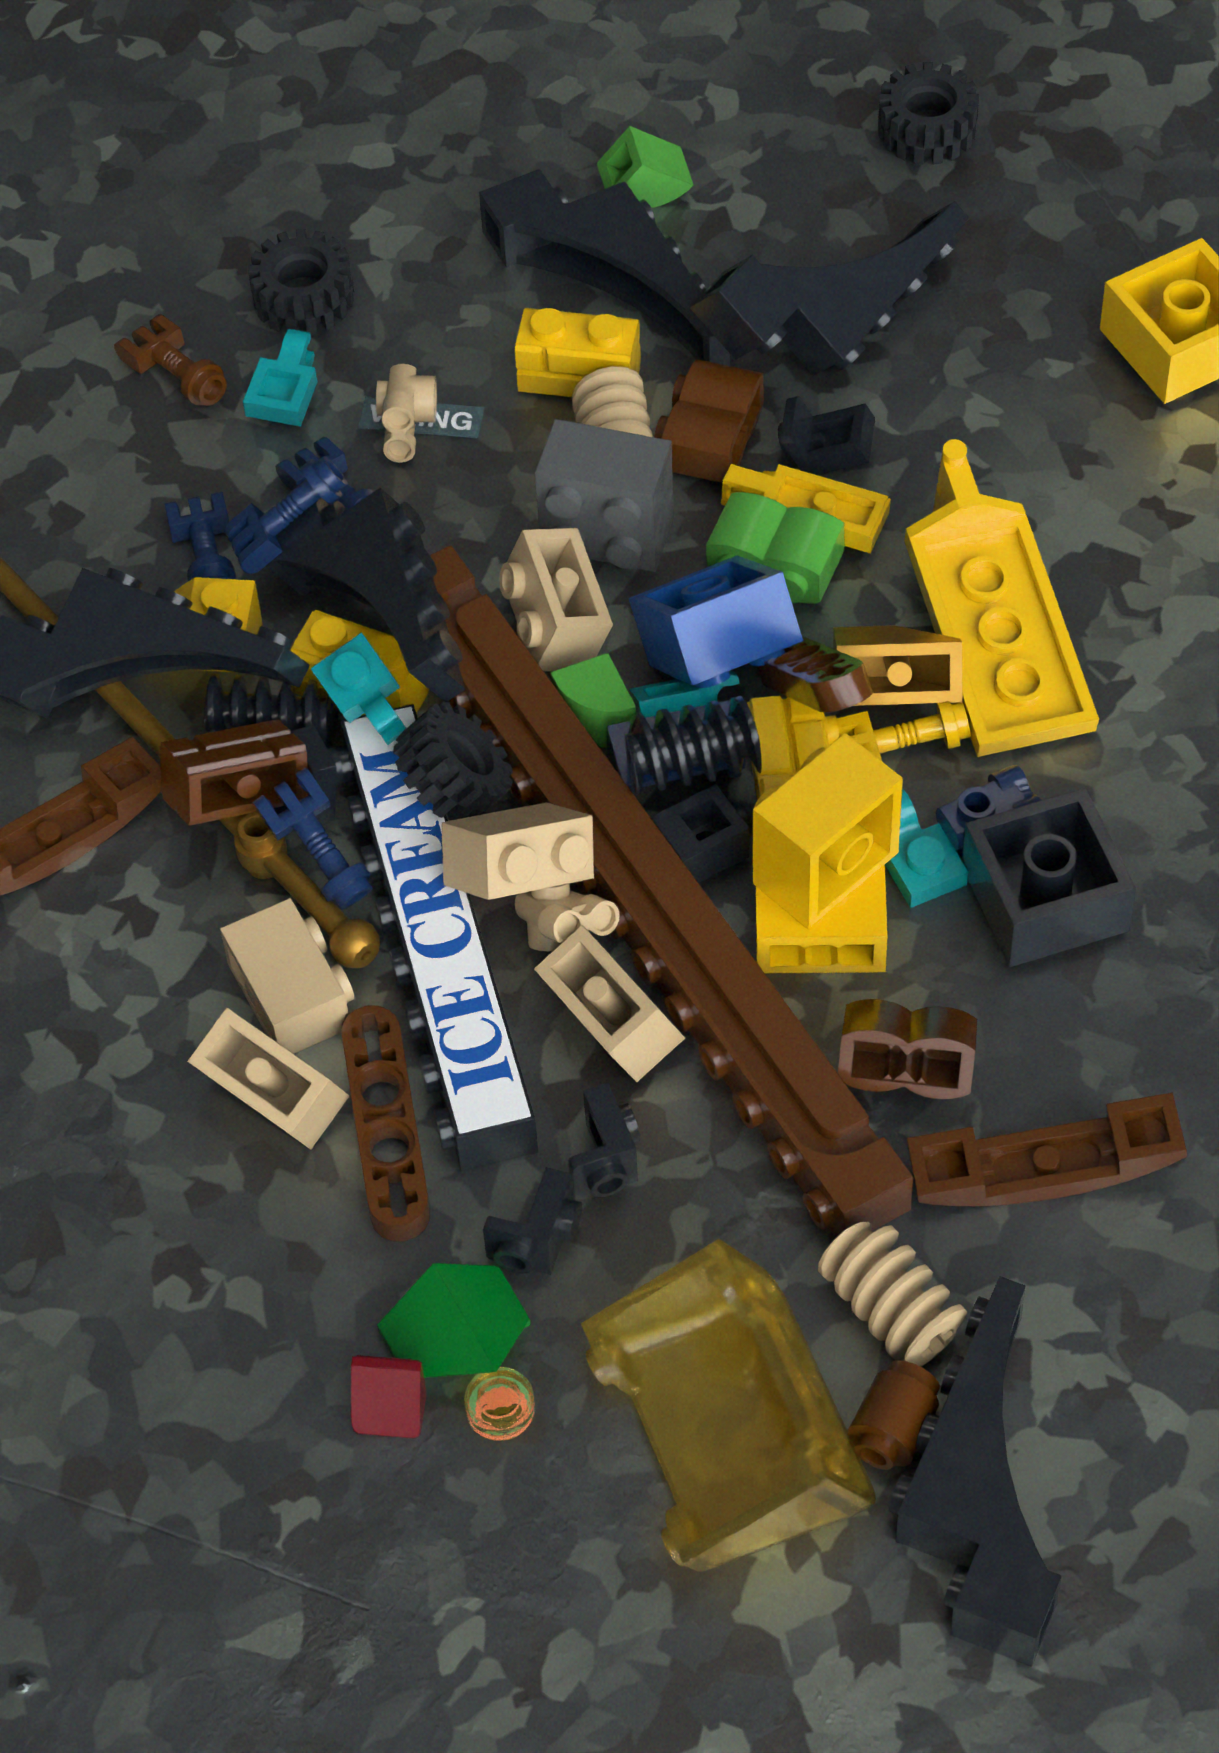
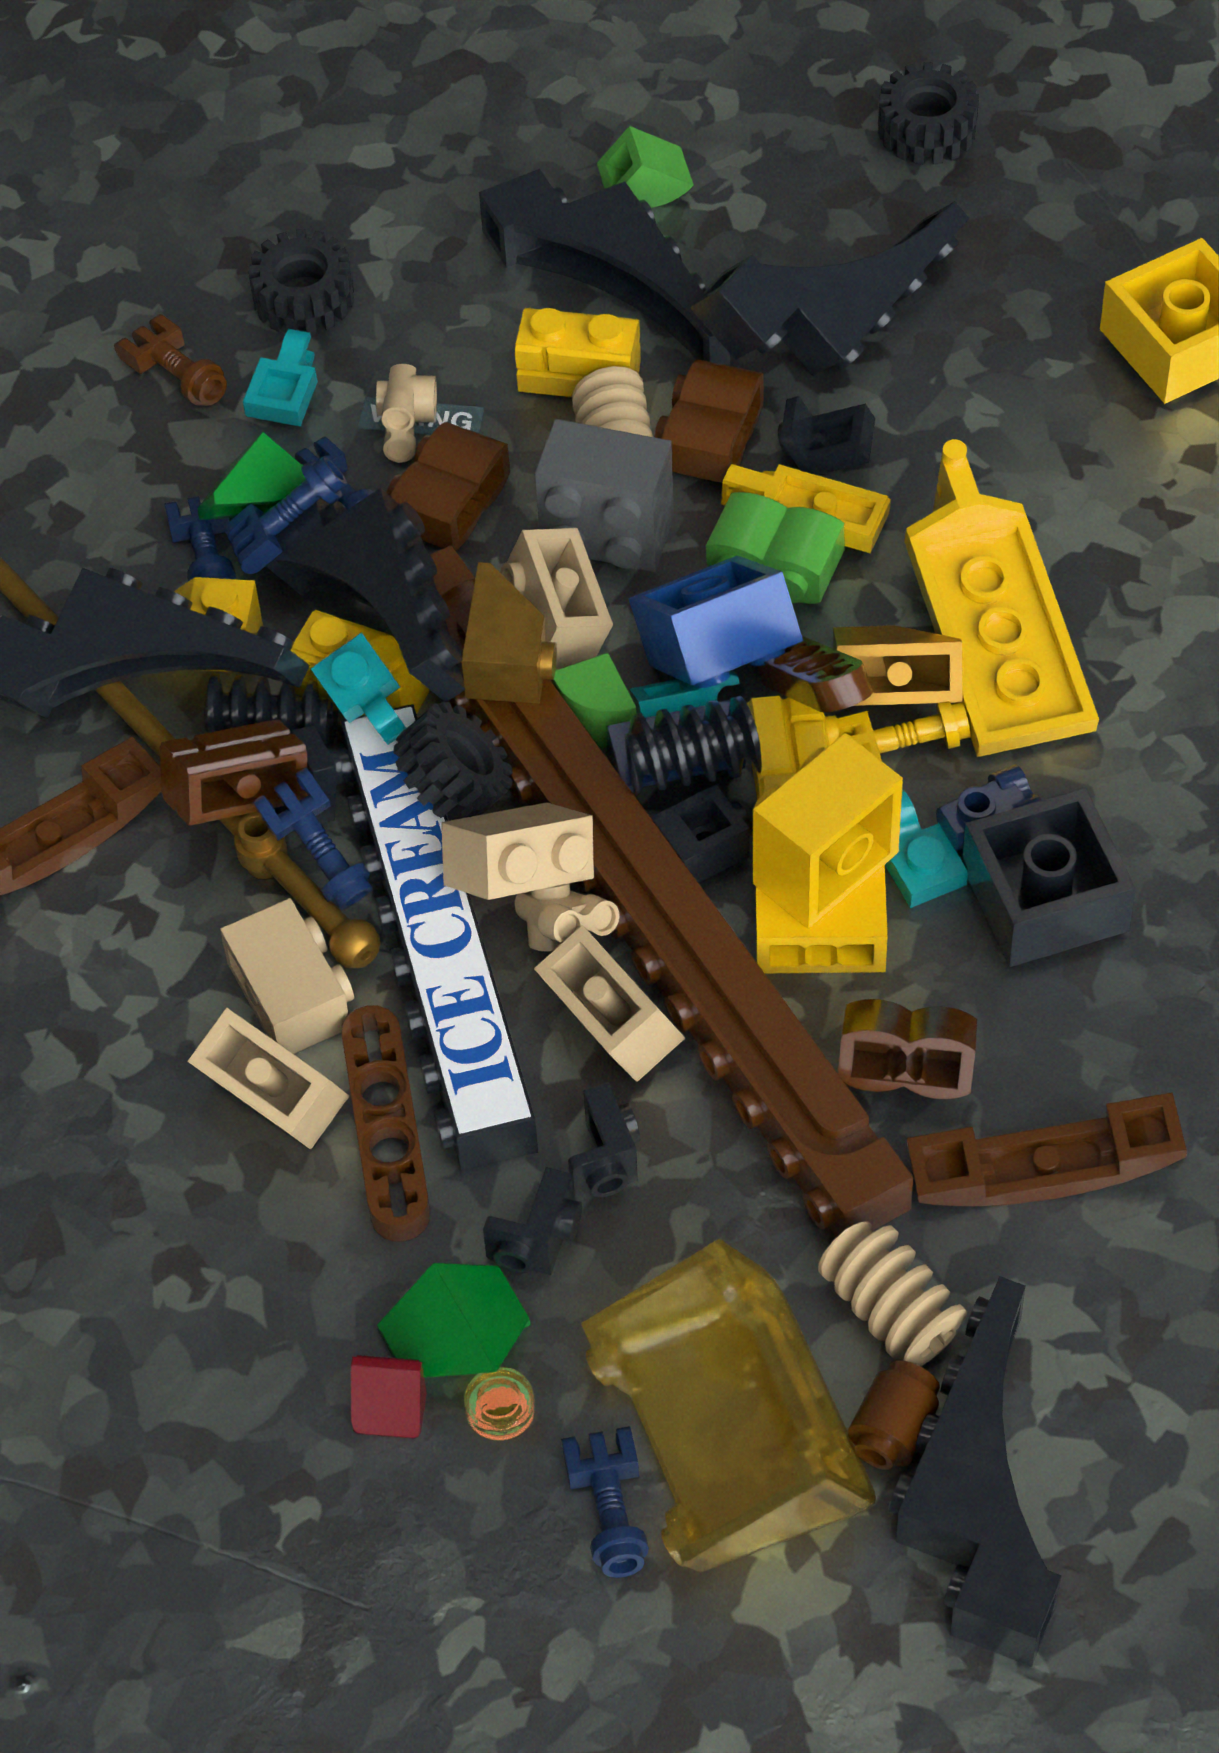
(257, 476): none -> green slope
(452, 482): none -> reddish brown brick
(505, 643): none -> pearl gold slope
(618, 1547): none -> dark blue hinge

